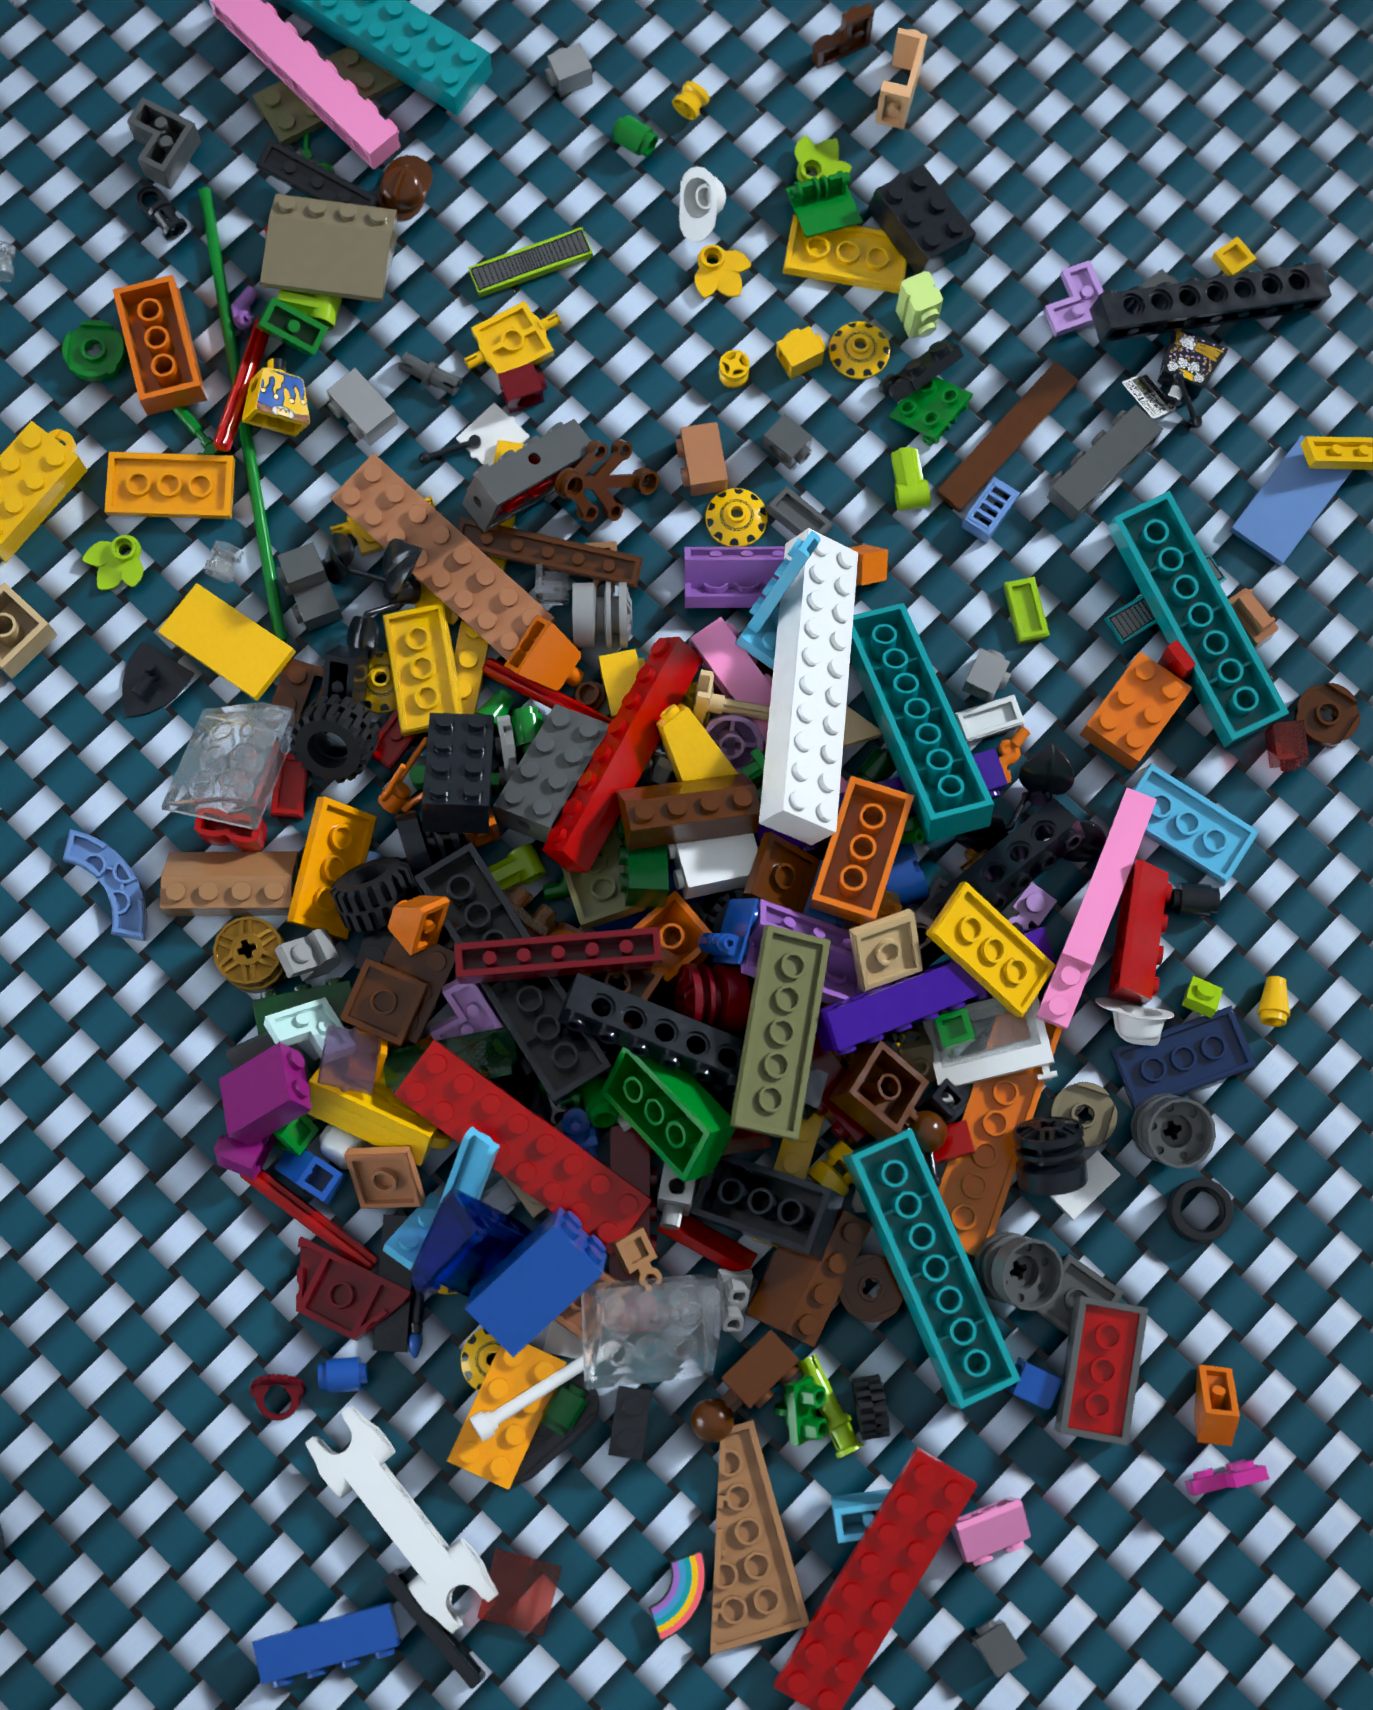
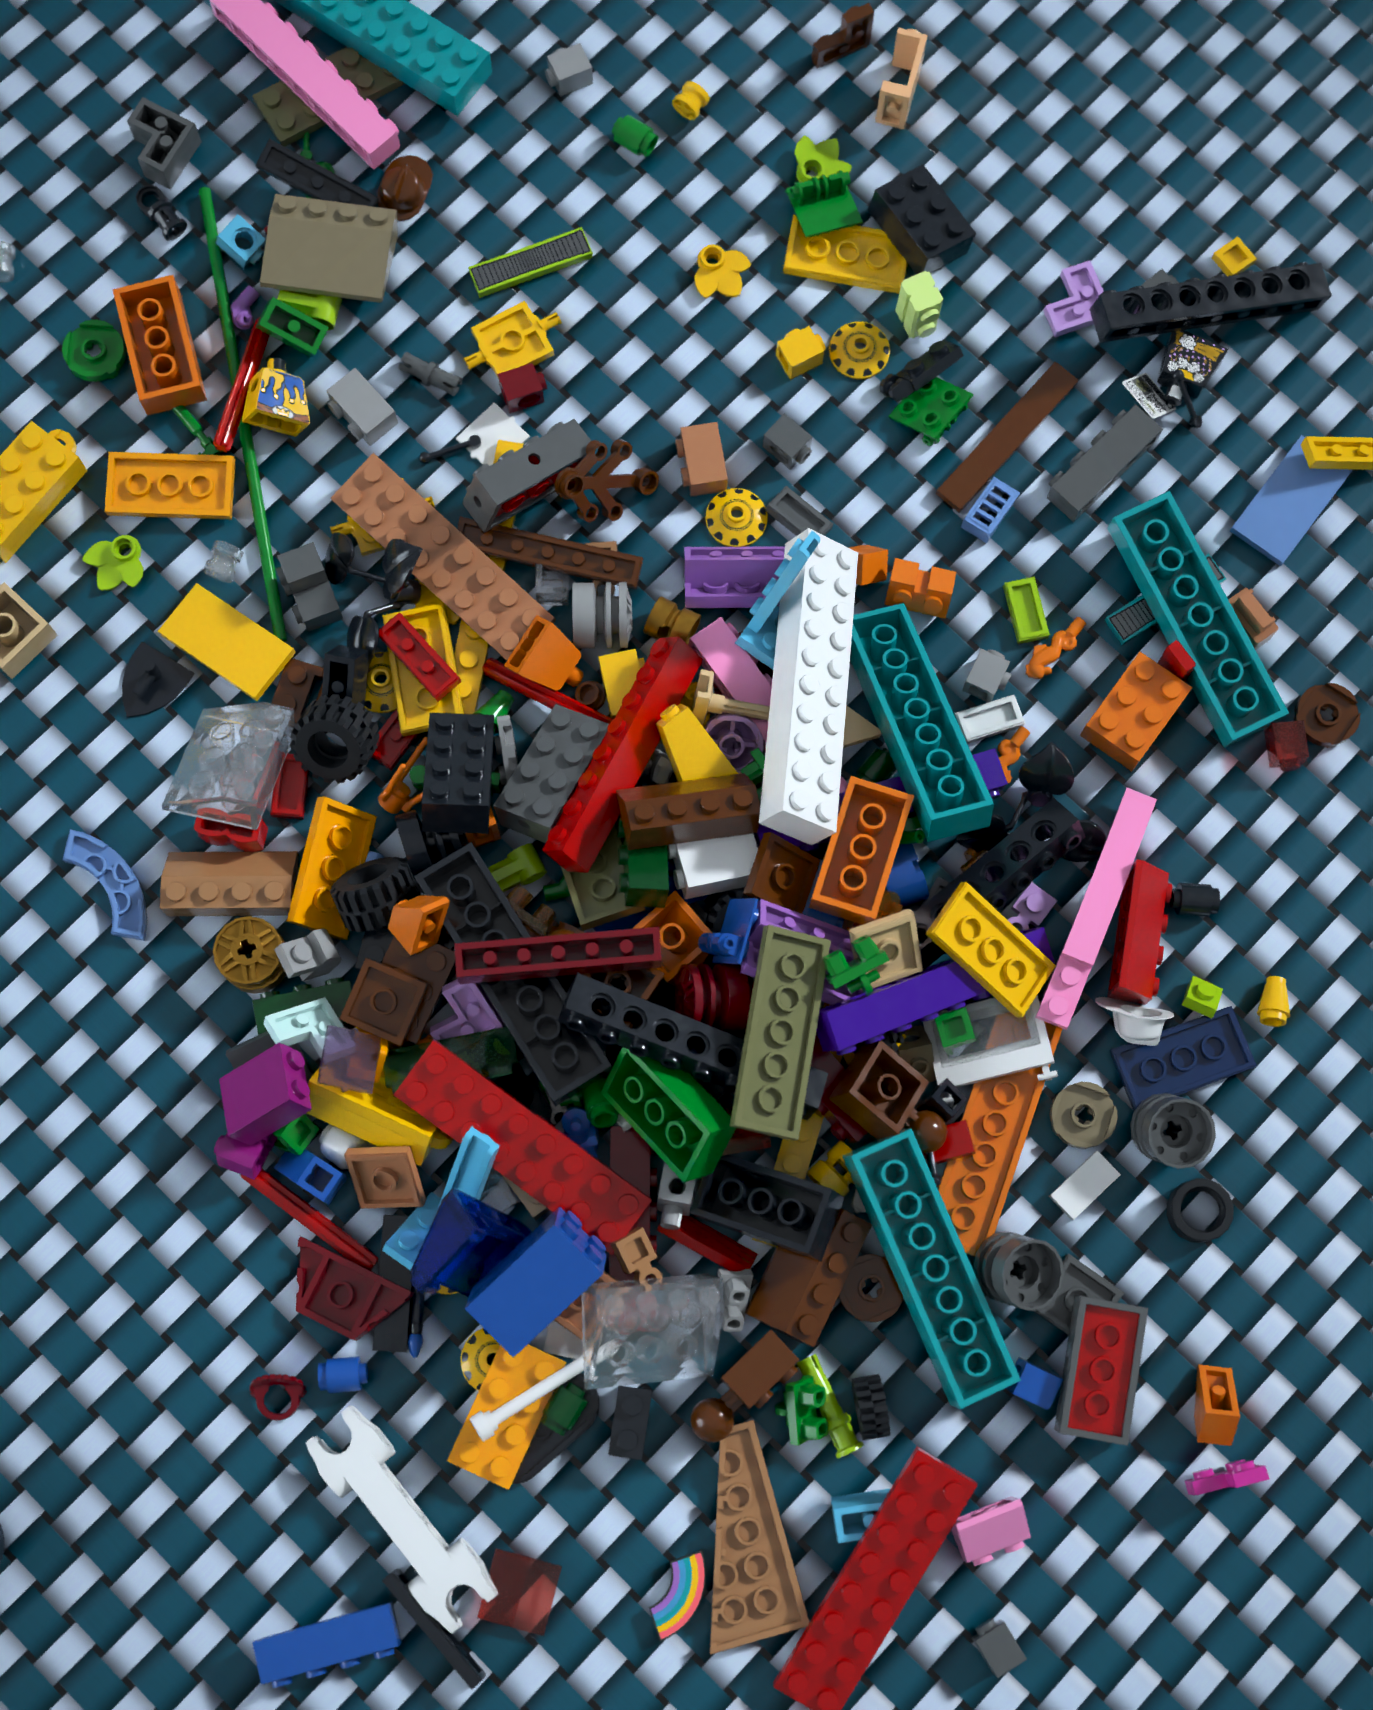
(241, 229): none -> medium azure brick
(419, 657): none -> red tile
(525, 725): green brick -> none
(668, 621): none -> pearl gold wheel
(700, 202): white piece -> none
(729, 363): yellow wheel -> none
(868, 958): none -> green hips
(910, 487): lime piece -> none
(919, 589): none -> orange brick
(1046, 655): none -> orange animal
(1050, 1155): black wheel -> none
(1194, 826): medium azure tile -> none

